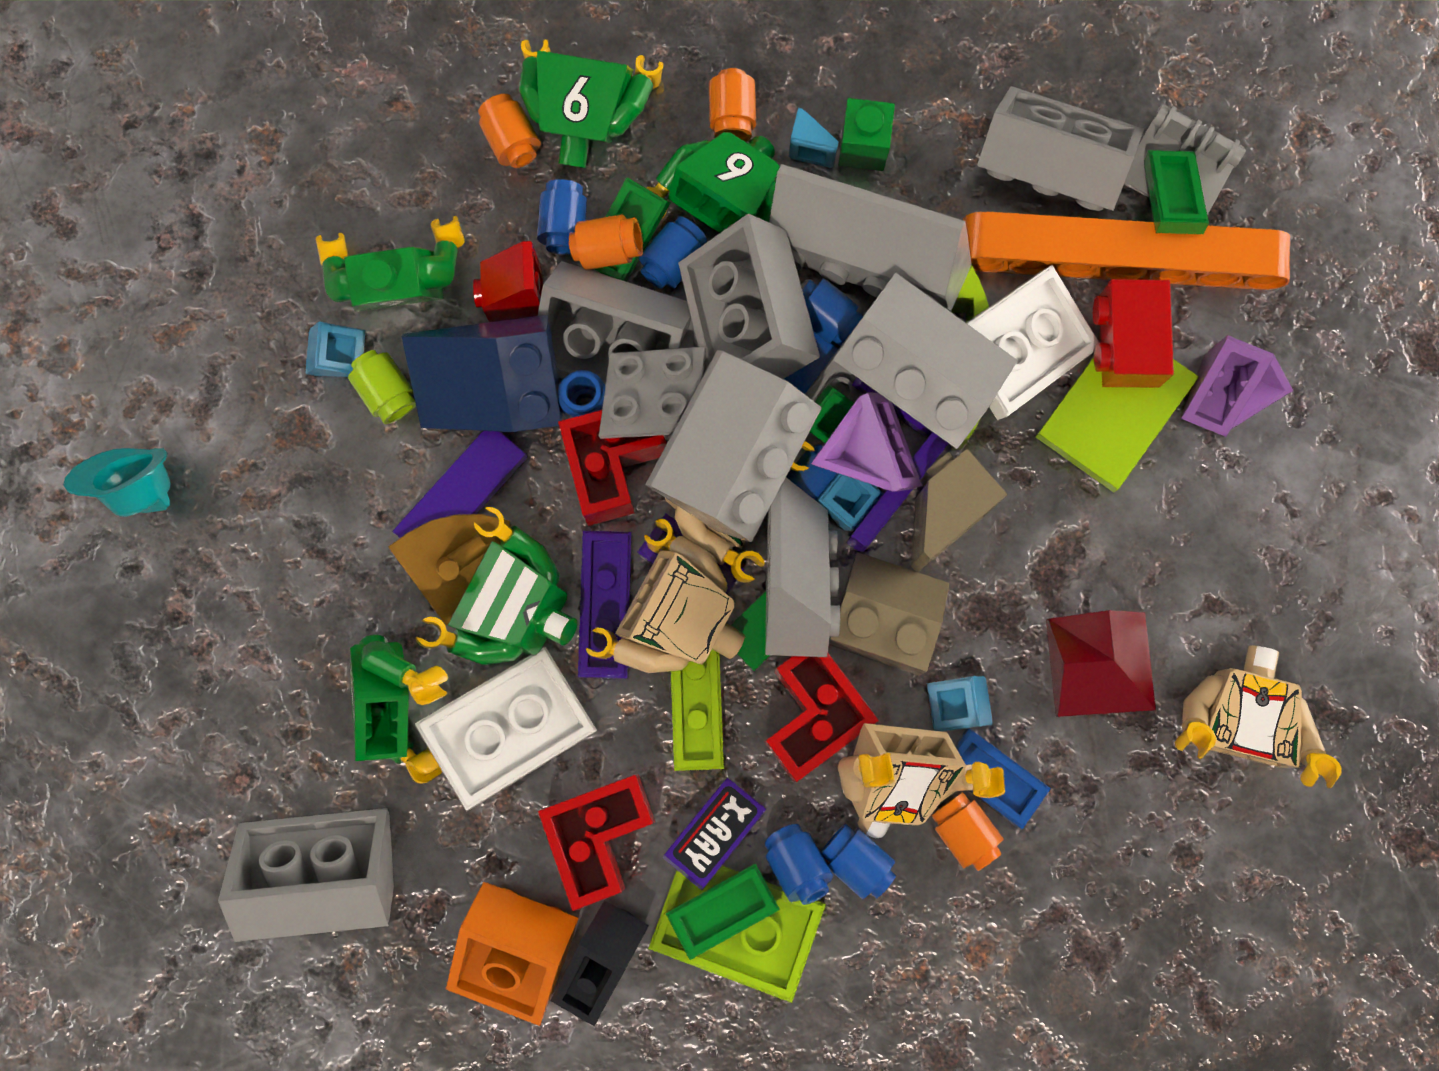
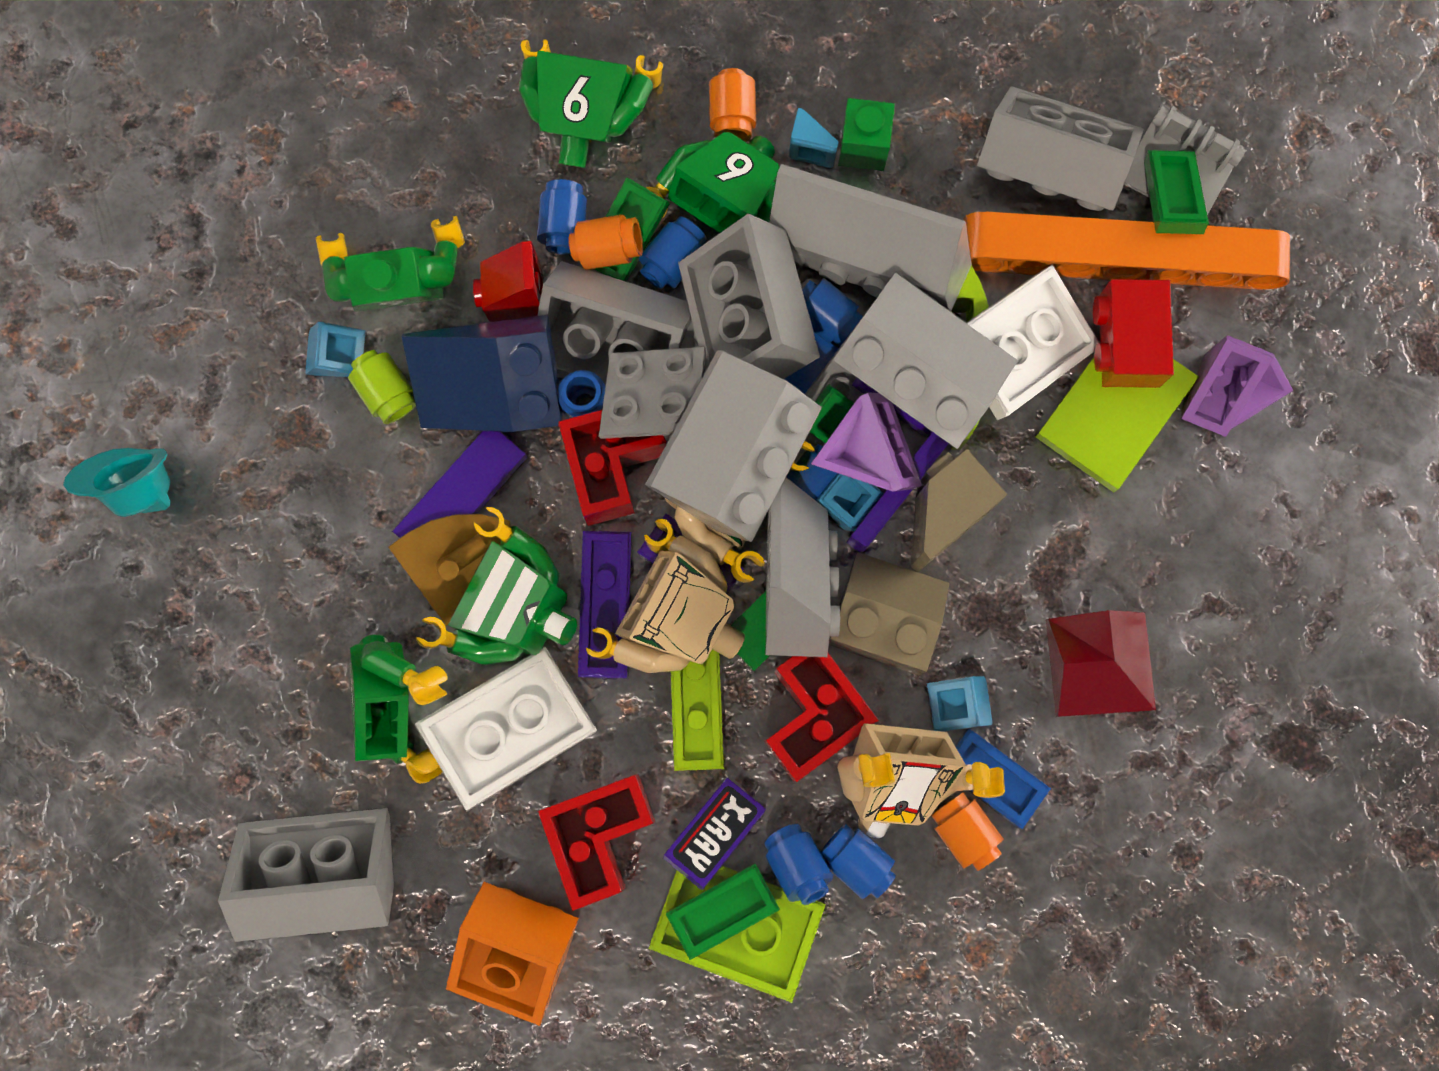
(508, 131): orange brick -> none
(599, 962): black slope -> none
(1256, 719): torso -> none

